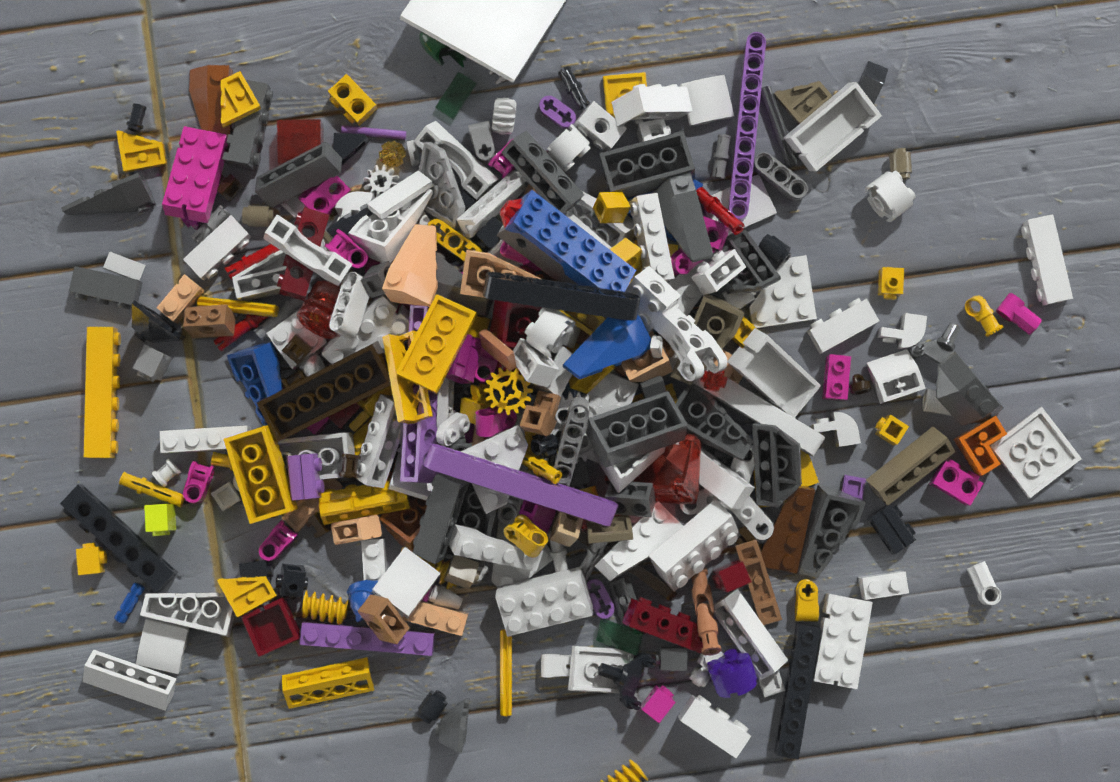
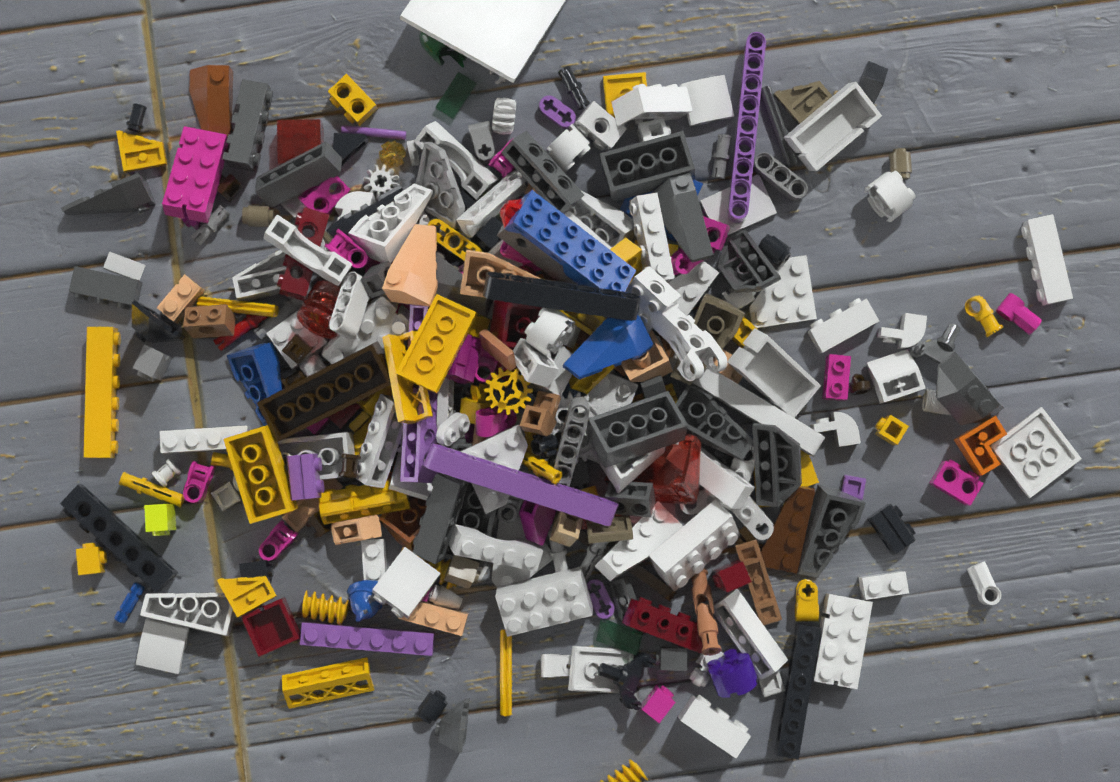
(129, 680): white brick -> none
(218, 248): white brick -> none
(236, 99): yellow wing -> none
(250, 260): red pin -> none
(292, 581): black brick -> none
(383, 619): medium nougat brick -> none
(400, 195): white tile -> none
(527, 536): yellow piece -> none
(611, 207): yellow brick -> none
(656, 346): white tile -> none
(713, 205): red pin -> none
(714, 381): clear red gear -> none
(718, 272): white brick -> none
(891, 282): yellow brick -> none
(910, 465): dark tan brick -> none

